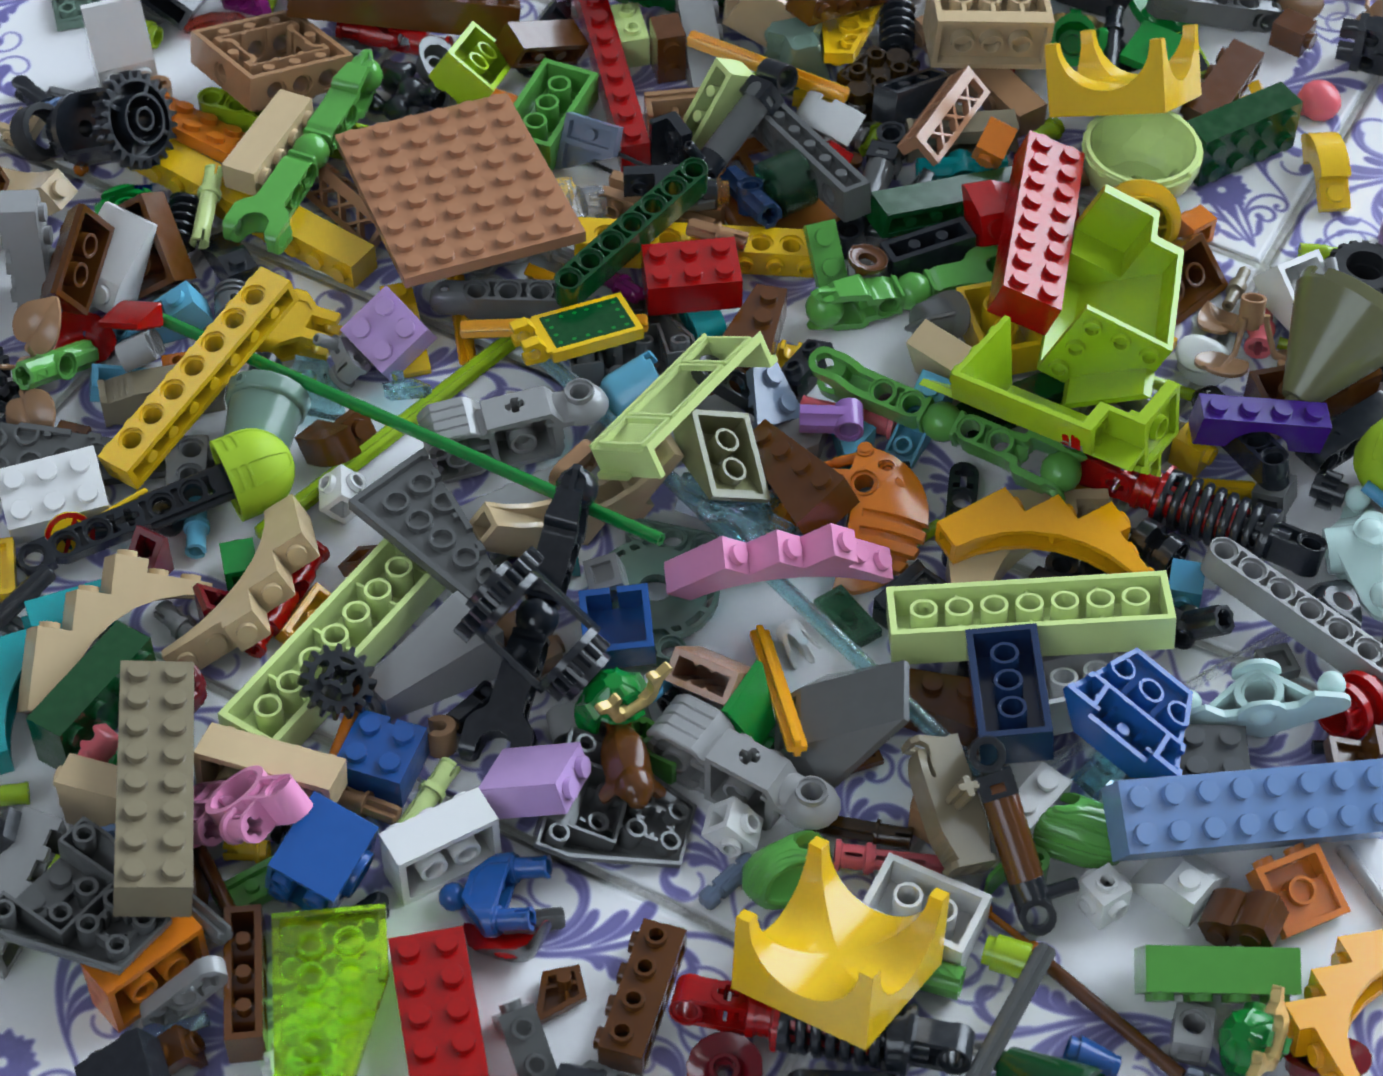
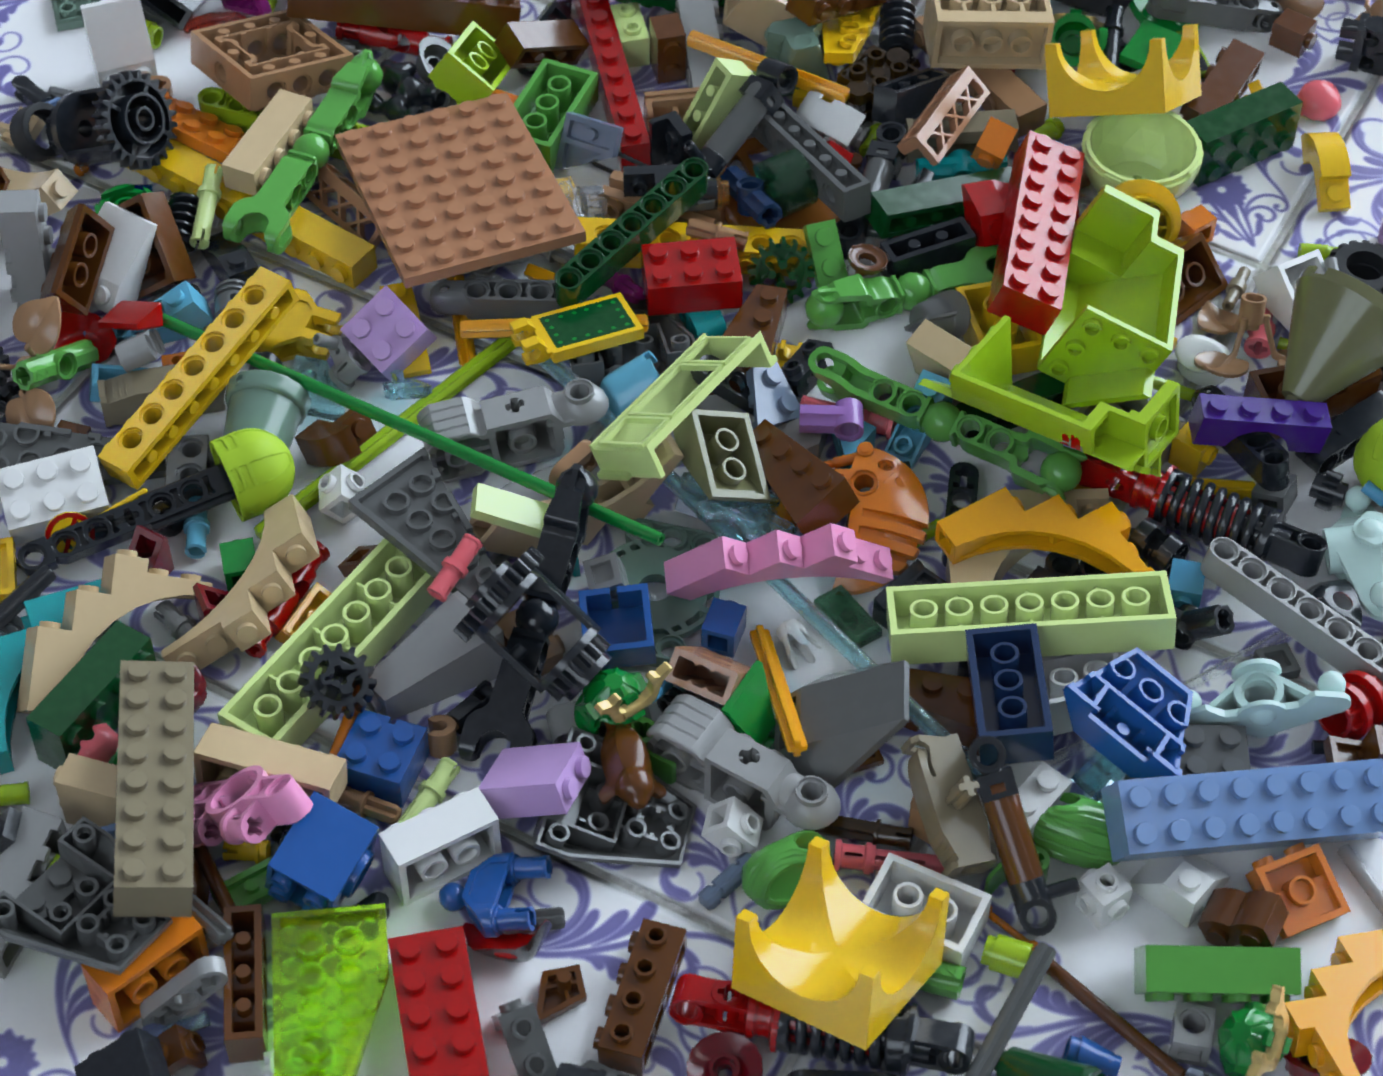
(454, 567): none -> coral pin
(508, 510): none -> yellowish green hinge
(723, 627): none -> blue brick
(782, 252): none -> dark green gear

